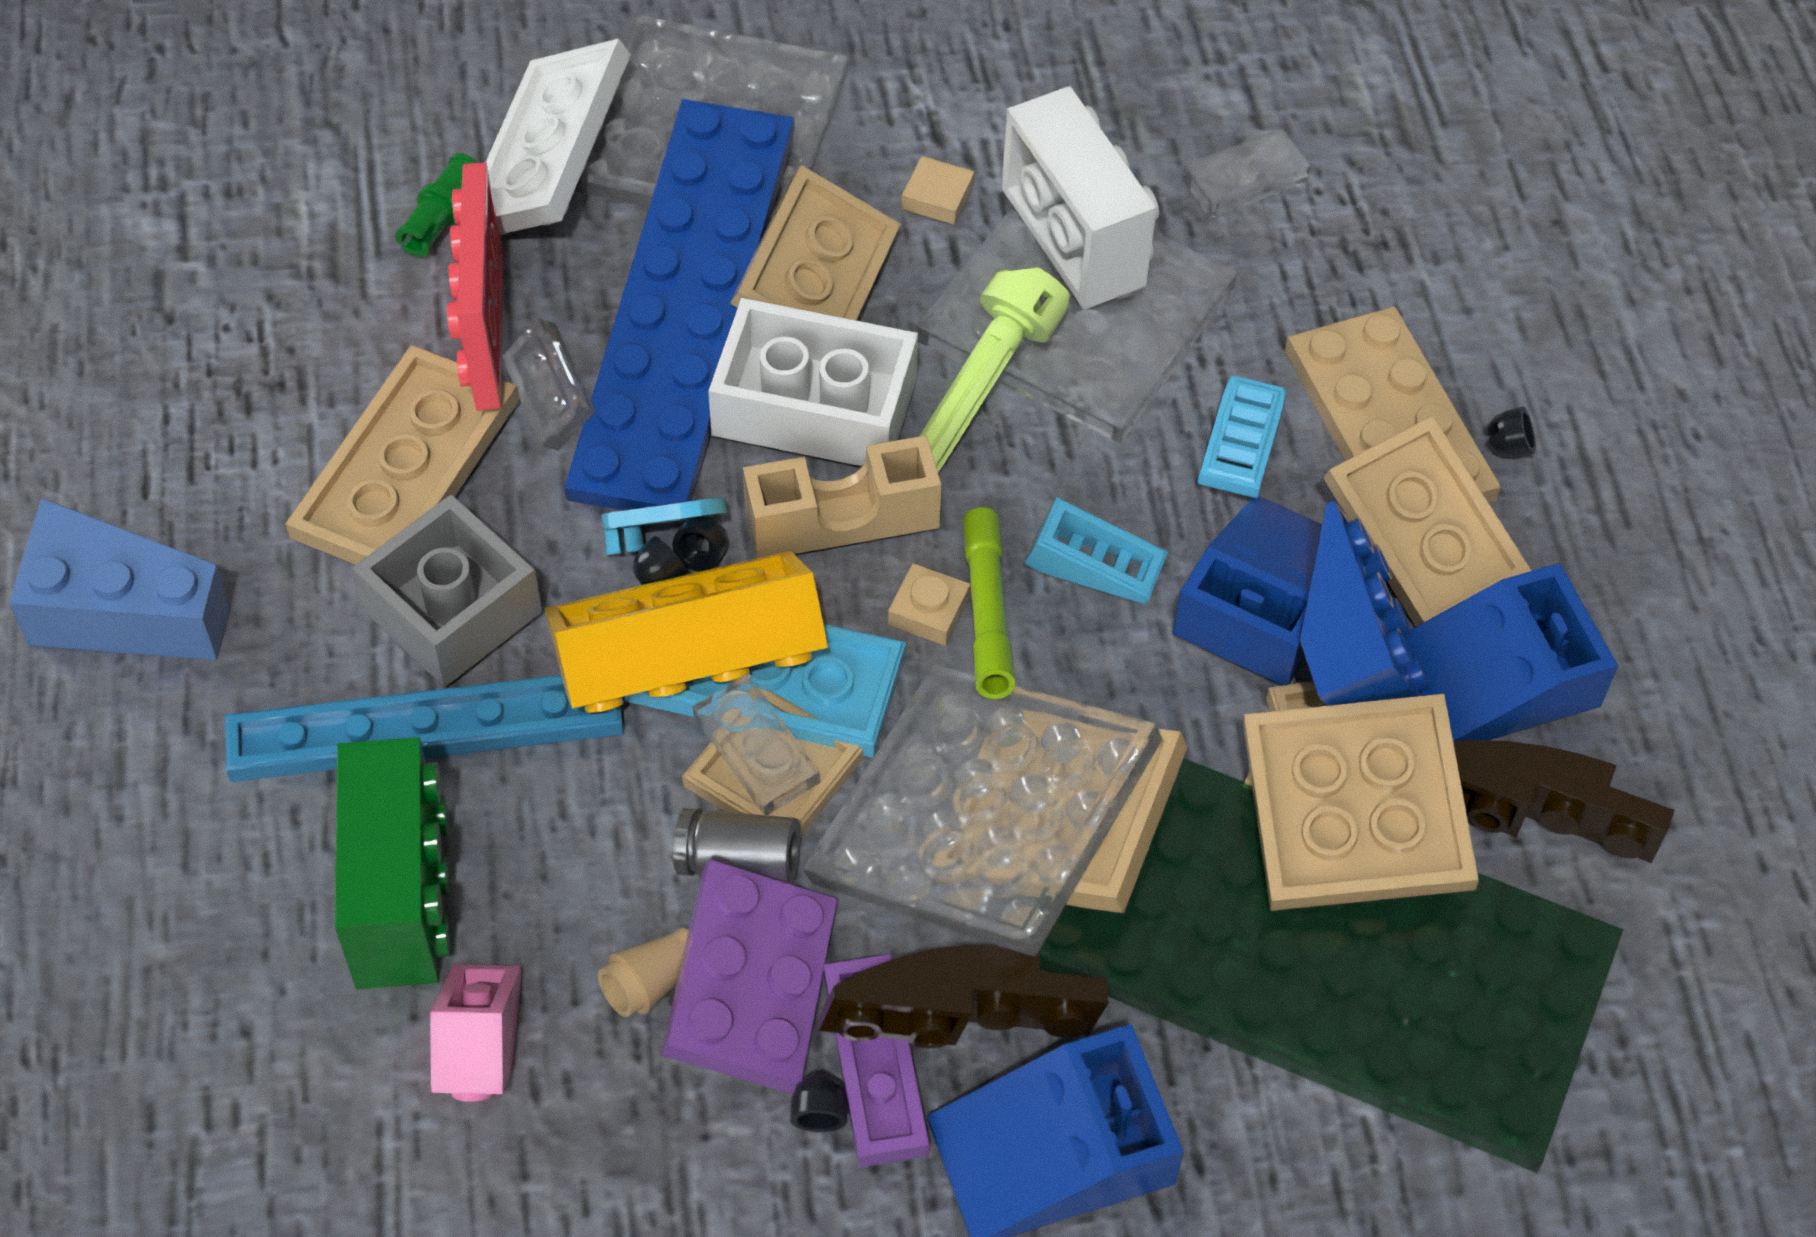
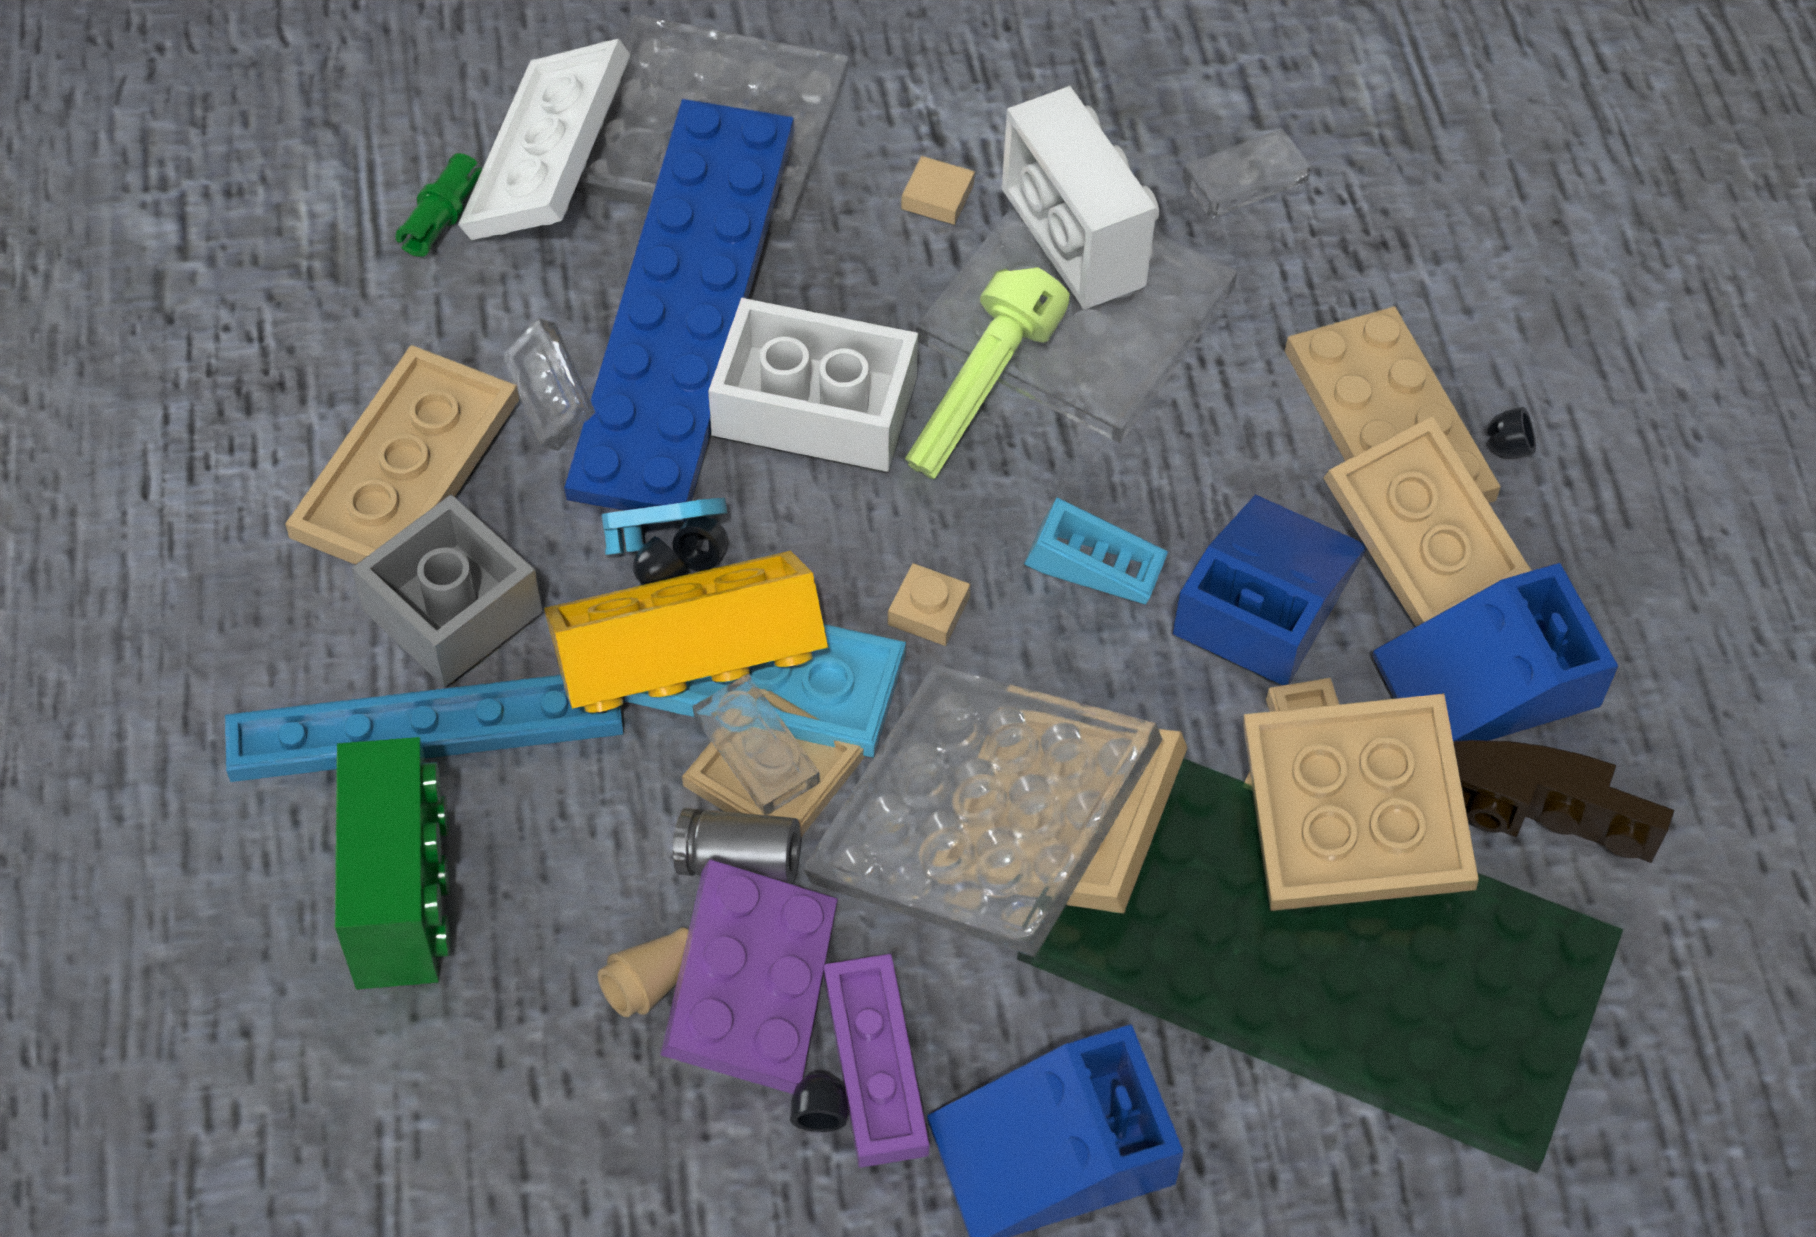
(115, 591): medium blue wedge -> none
(474, 1031): bright pink slope -> none
(477, 287): coral plate -> none
(818, 250): tan plate -> none
(886, 498): tan arch -> none
(940, 990): dark brown slope -> none
(992, 646): lime piece -> none
(1243, 434): medium azure slope -> none
(1352, 624): blue slope -> none

